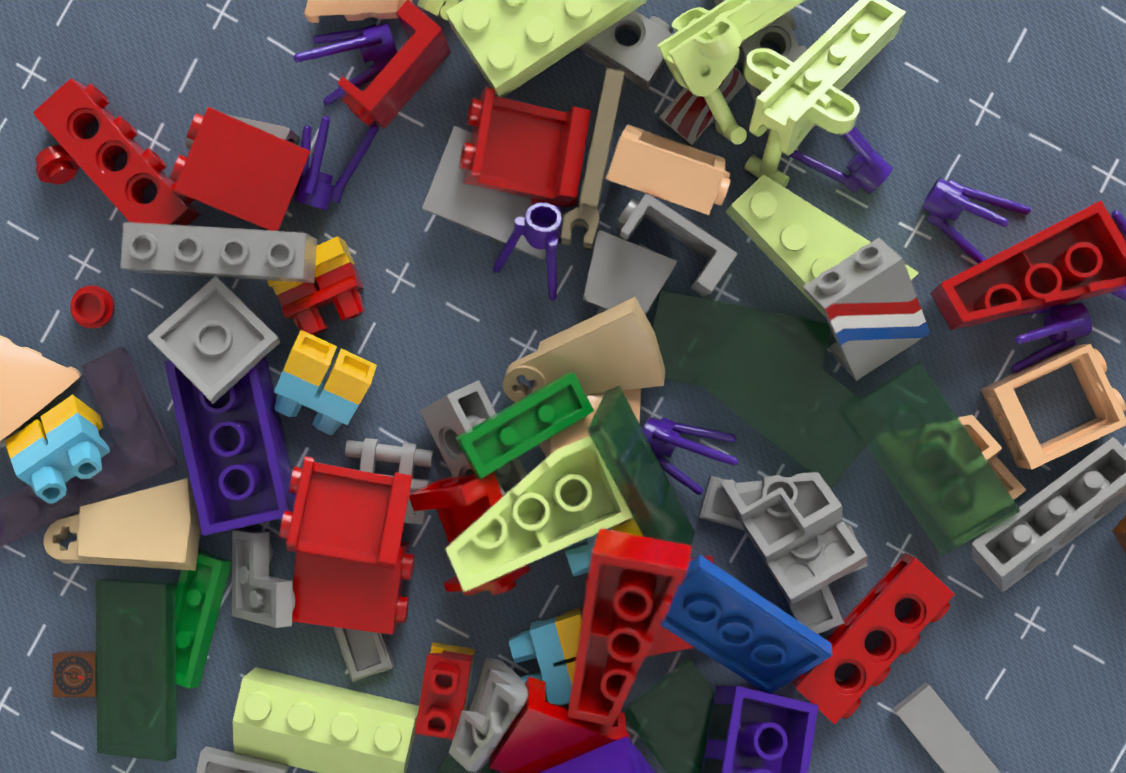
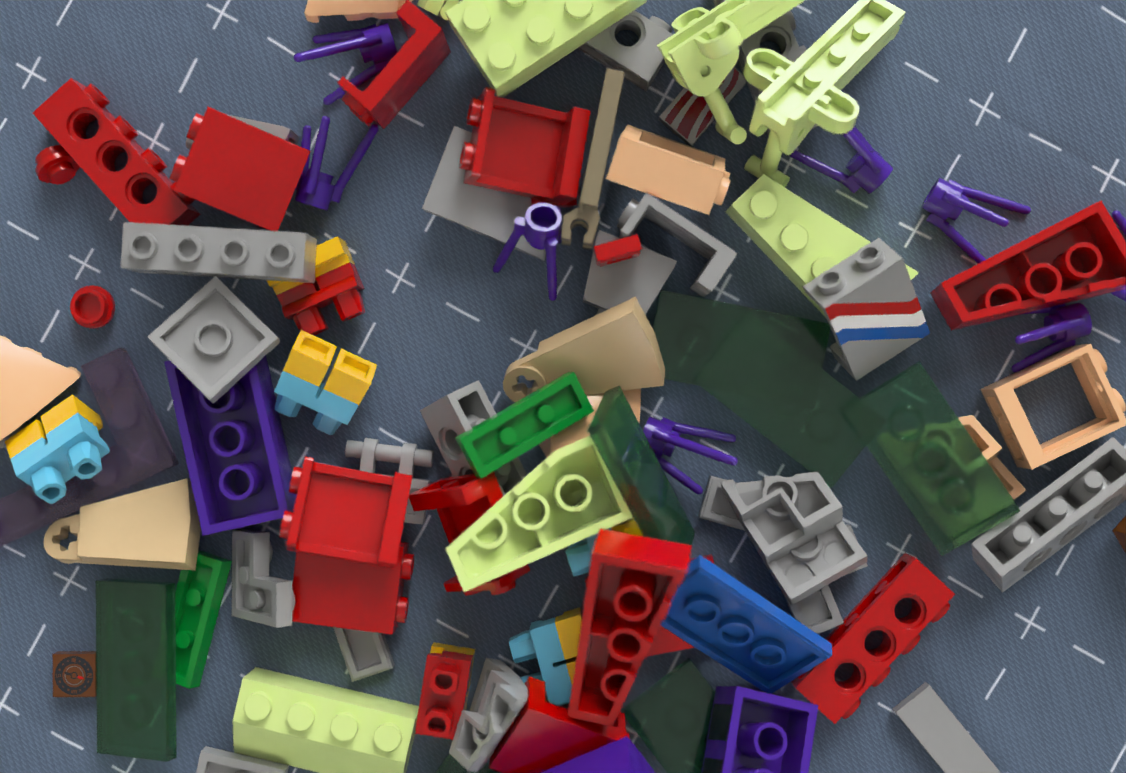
(617, 250): none -> red tile

